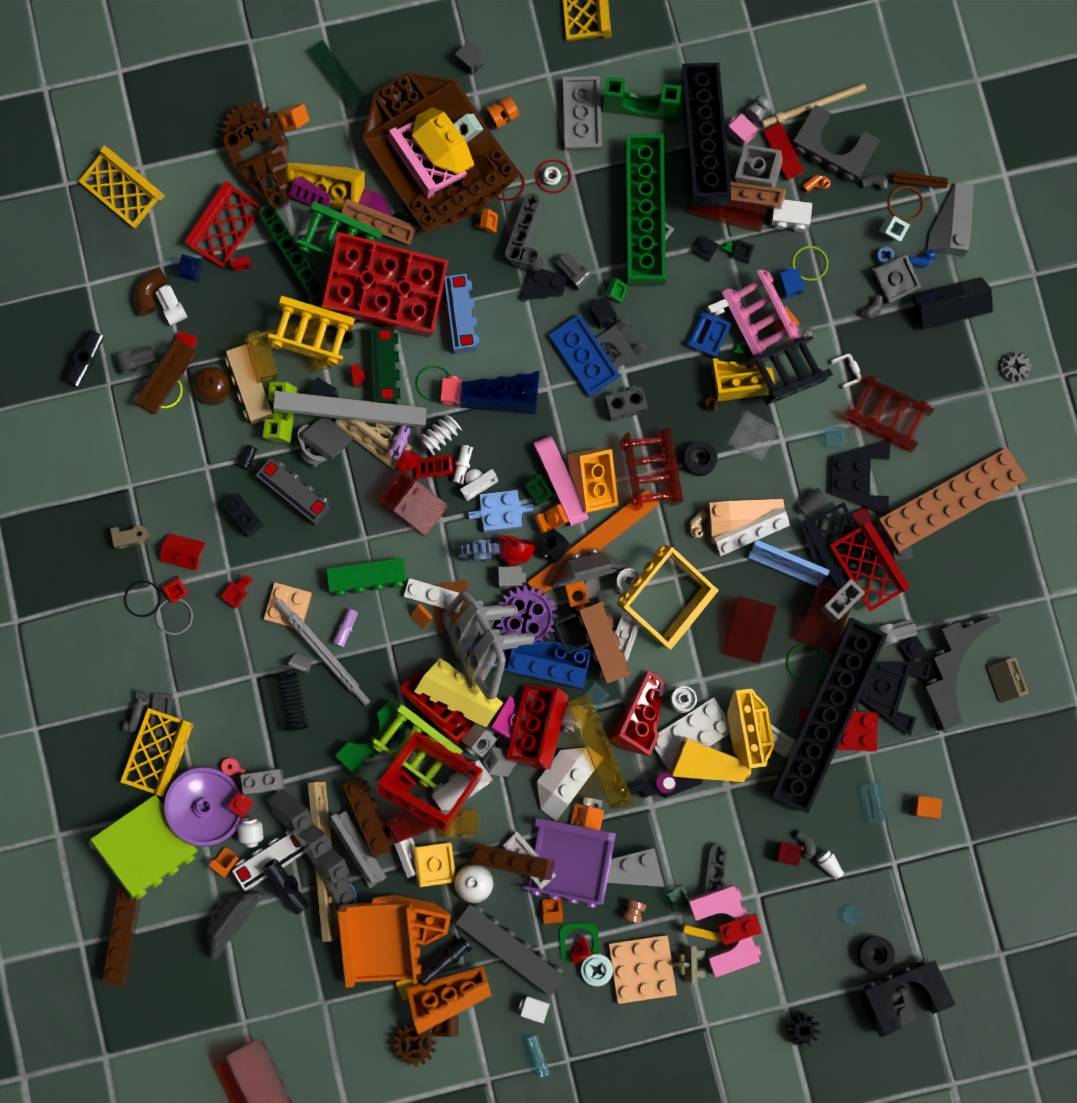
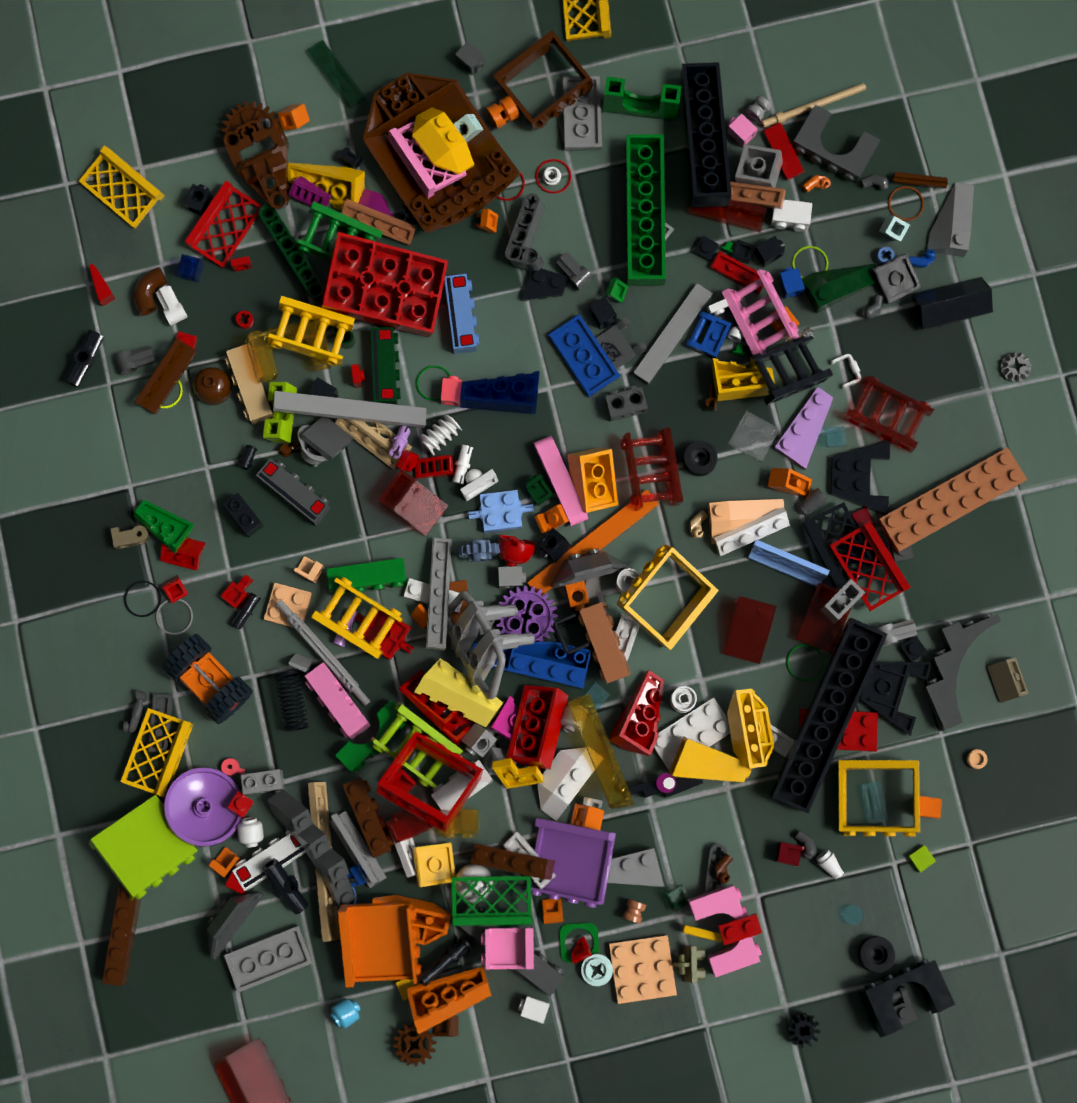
(103, 291): none -> red slope
(164, 525): none -> green wing
(197, 206): none -> black brick
(207, 678): none -> black plate
(234, 884): none -> red slope
(245, 611): none -> black axle
(250, 320): none -> red bush
(268, 959): none -> light grey plate
(286, 451): none -> reddish brown hand
(309, 569): none -> light nougat panel
(337, 701): none -> bright pink wedge
(340, 626): none -> yellow fence
(345, 1013): none -> medium azure head
(350, 158): none -> black bush
(359, 874): none -> blue tile
(393, 640): none -> red plate
(438, 594): none -> light grey tile
(496, 918): none -> green fence
(508, 948): none -> bright pink panel
(514, 777): none -> yellow plate
(526, 59): none -> reddish brown window
(537, 1056): clear light blue pin -> none
(672, 333): none -> light grey tile
(721, 869): none -> reddish brown arm
(735, 270): none -> red tile
(735, 334): none -> white hinge
(769, 251): none -> black brick
(789, 482): none -> orange slope
(803, 433): none -> lavender wing
(836, 285): none -> dark green wedge
(909, 831): none -> yellow window
(922, 858): none -> lime tile
(976, 759): none -> light nougat tile

